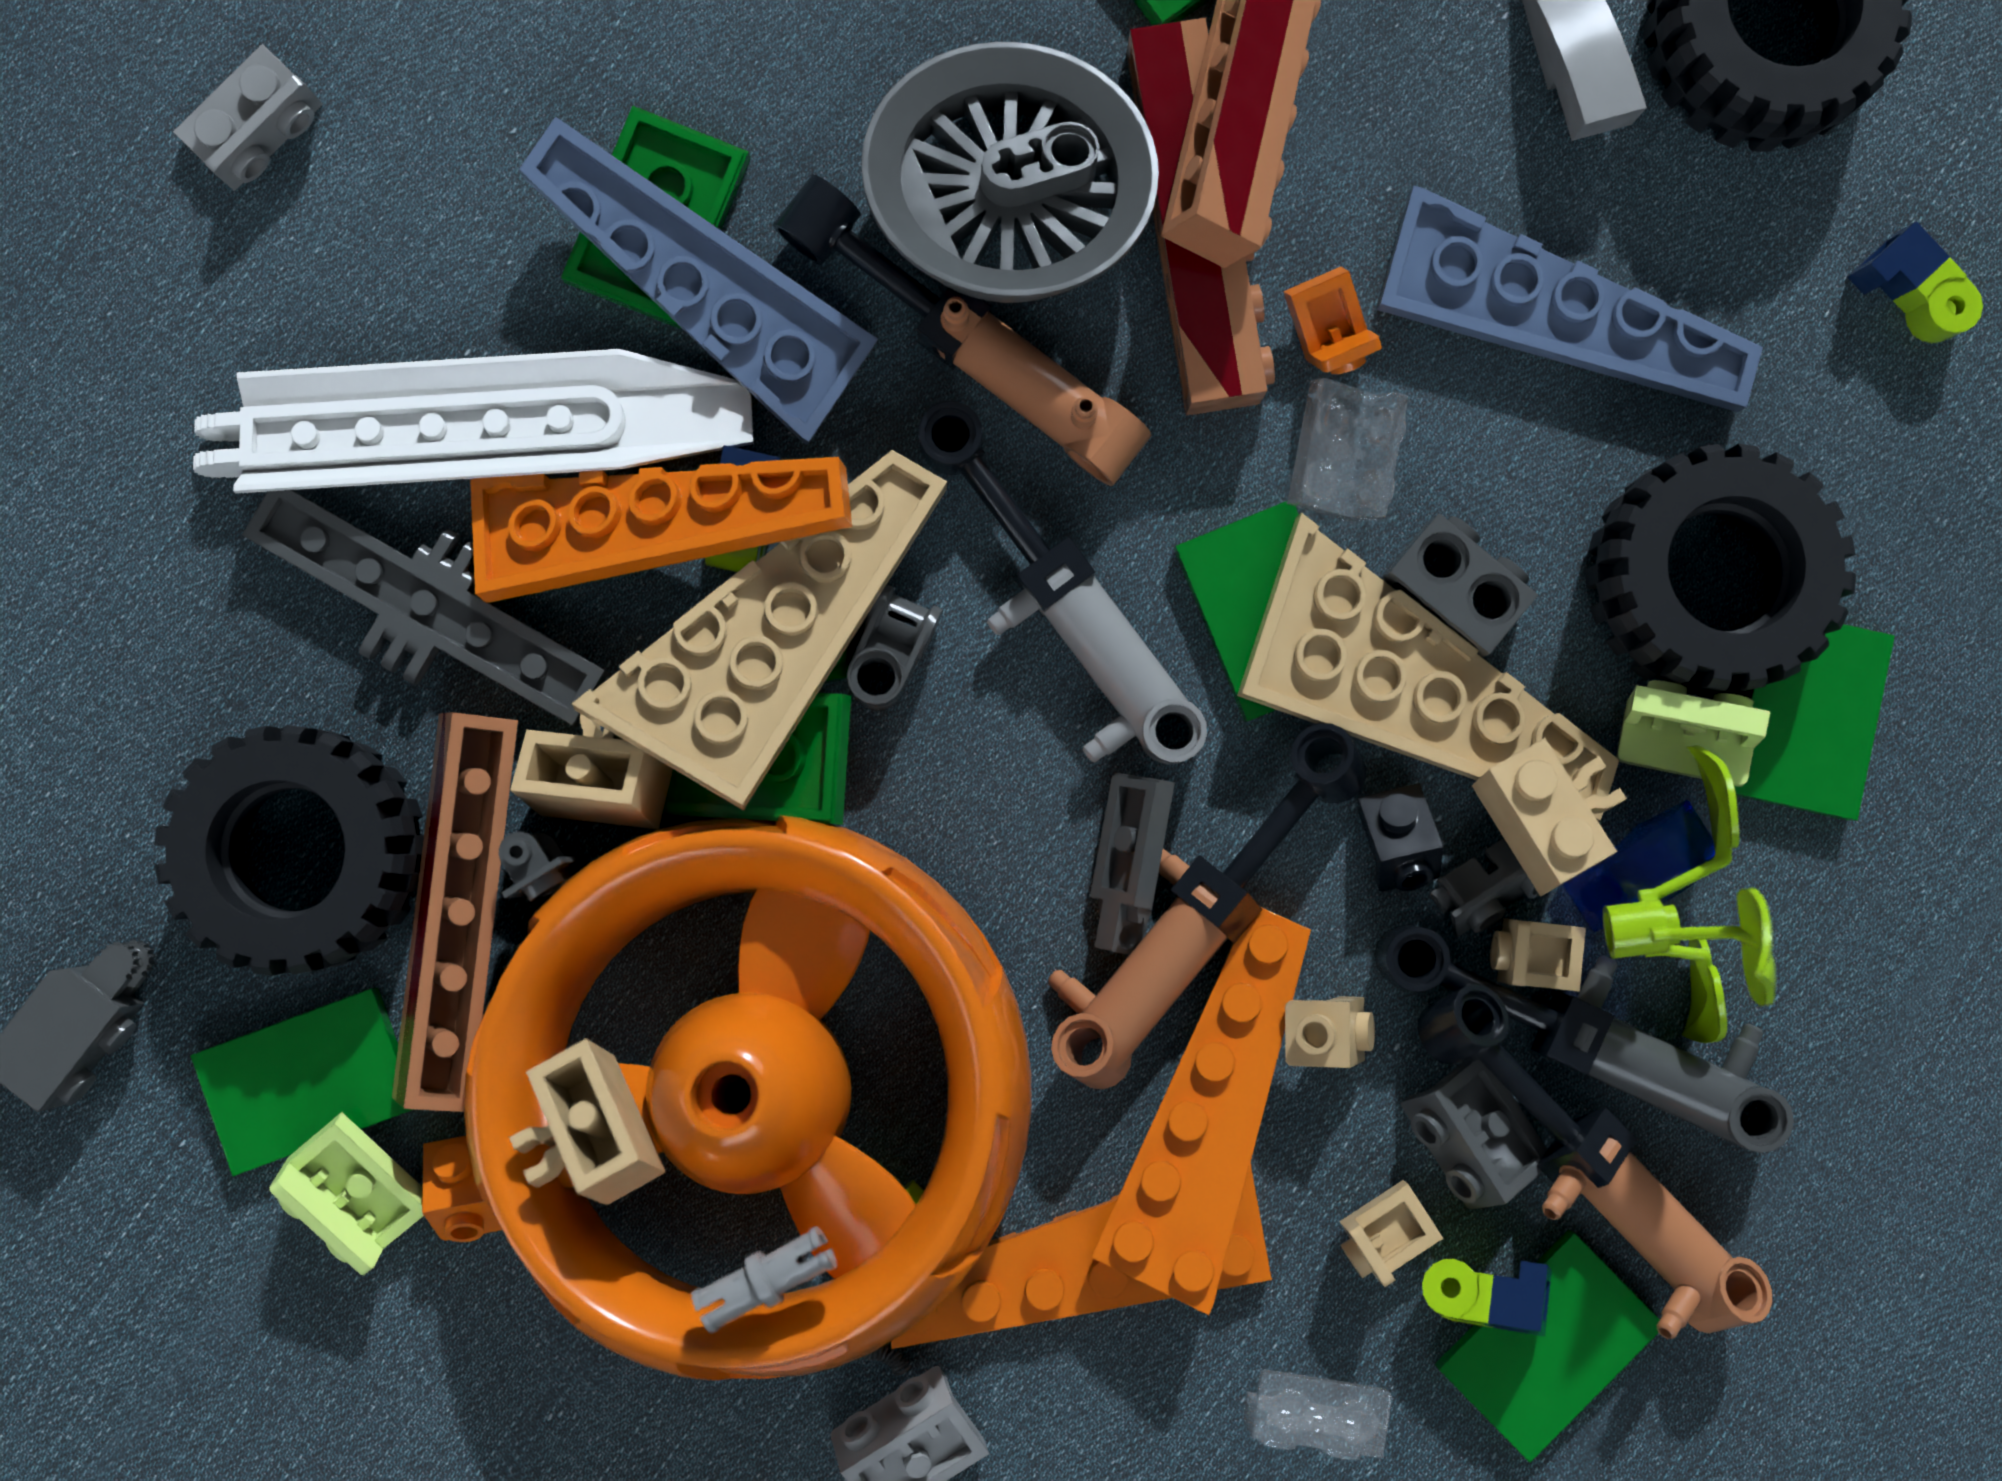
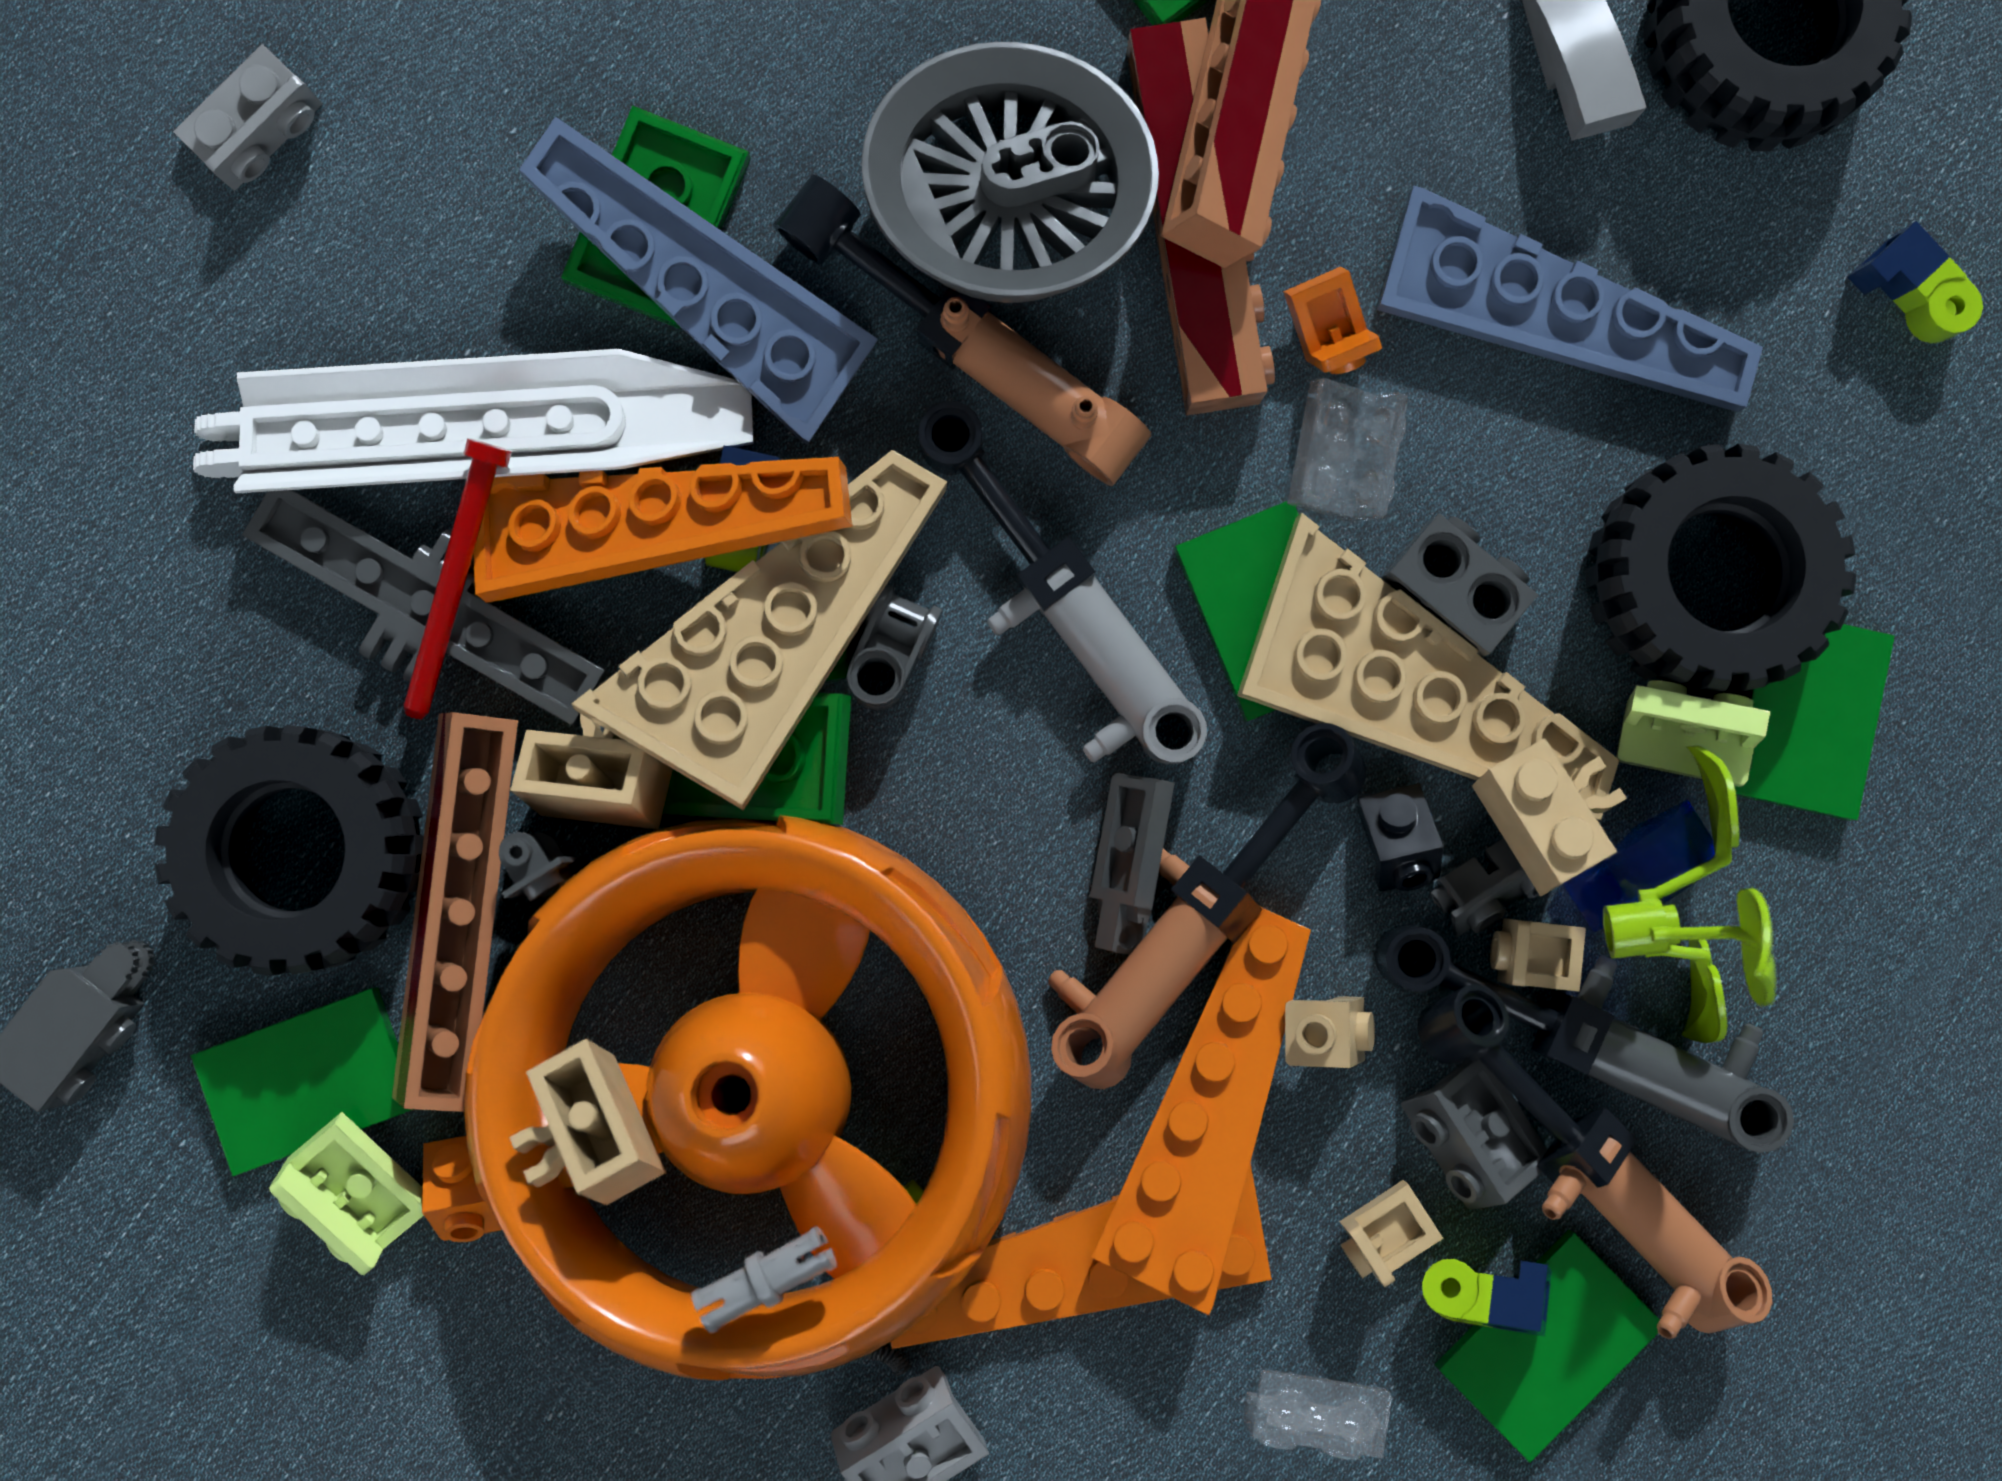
(453, 573): none -> red bar

